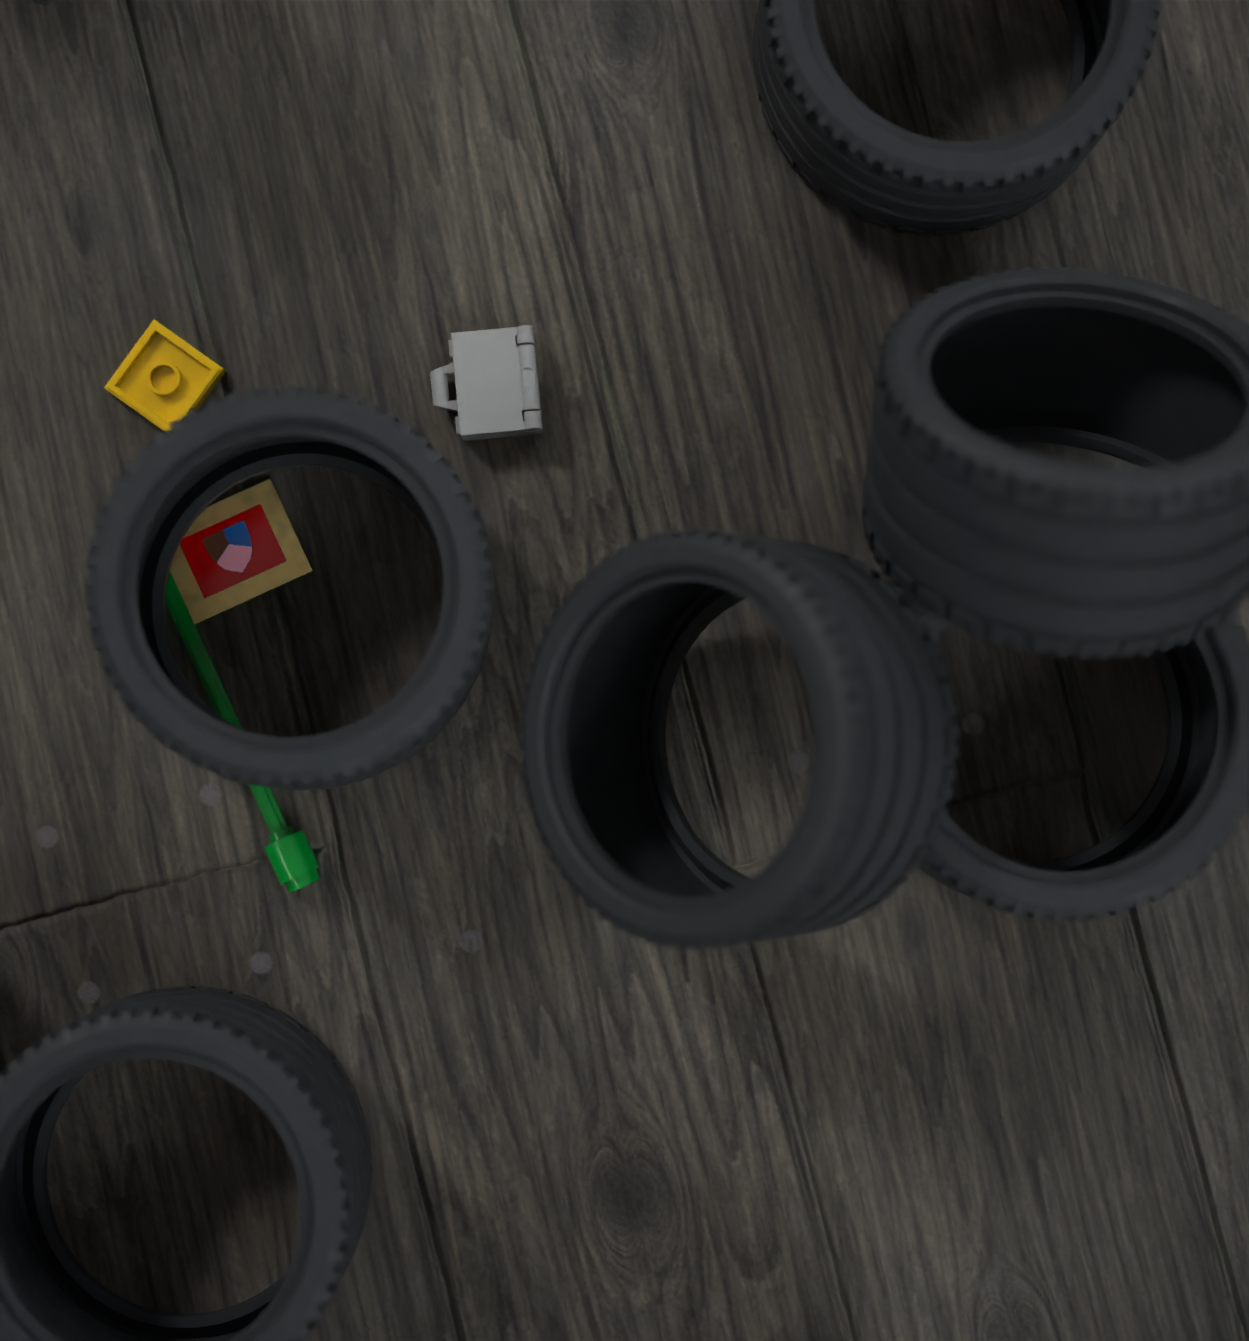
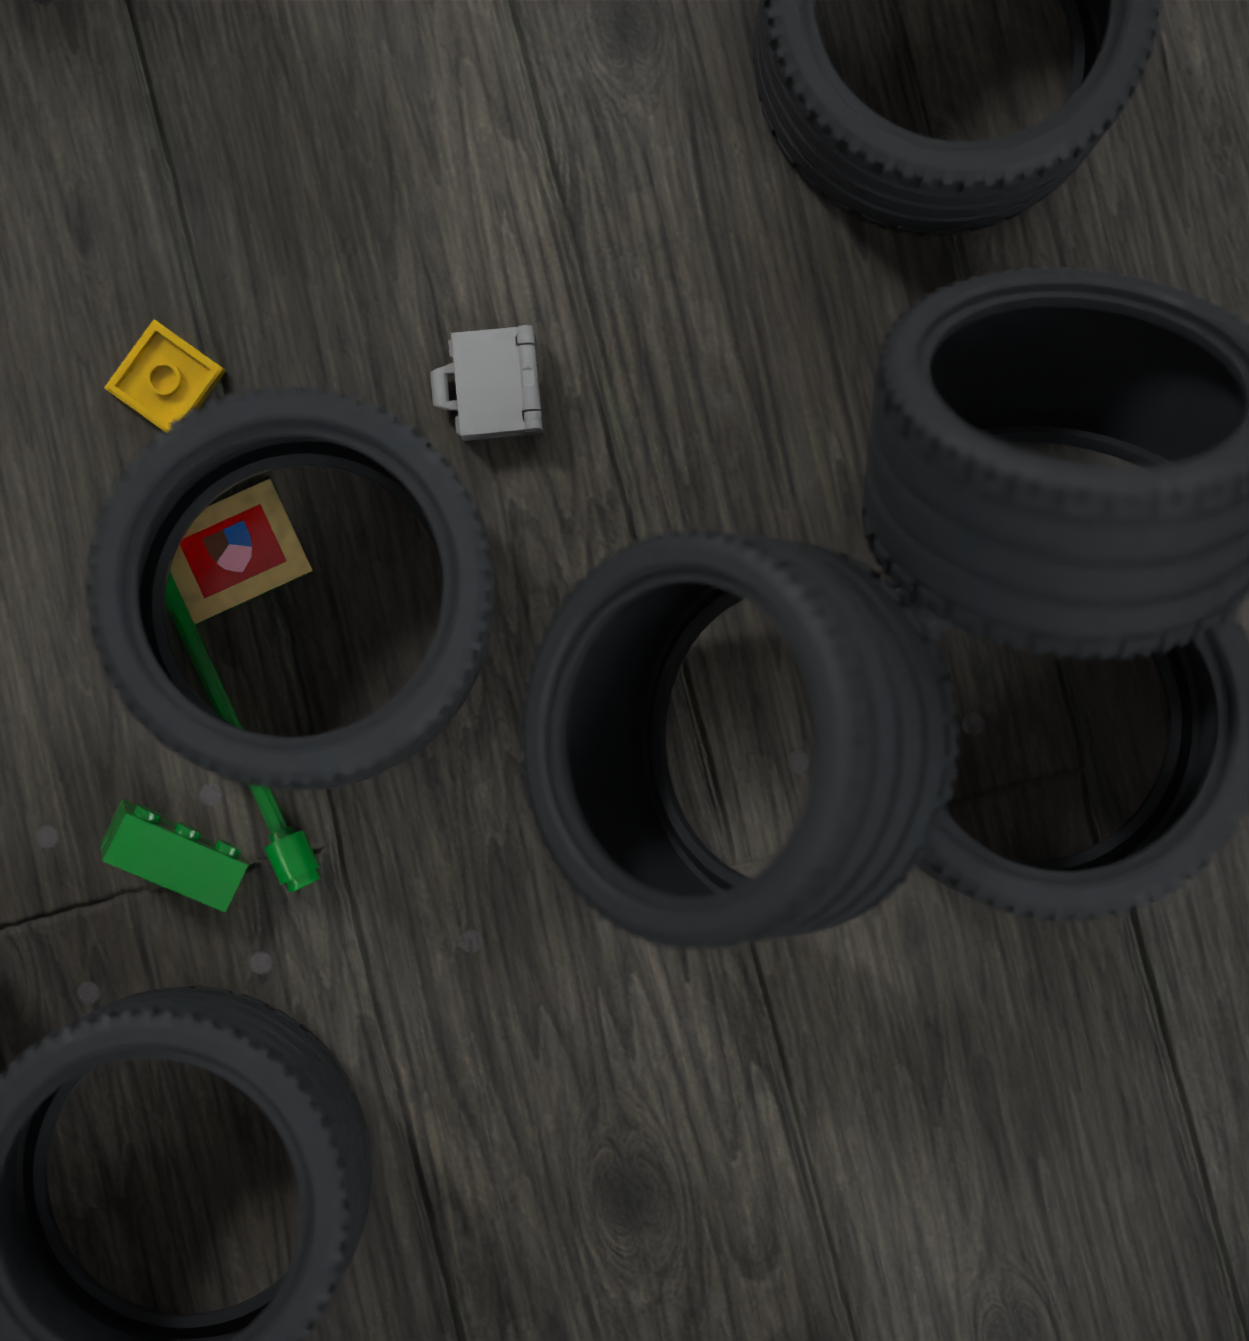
(173, 855): none -> green wedge

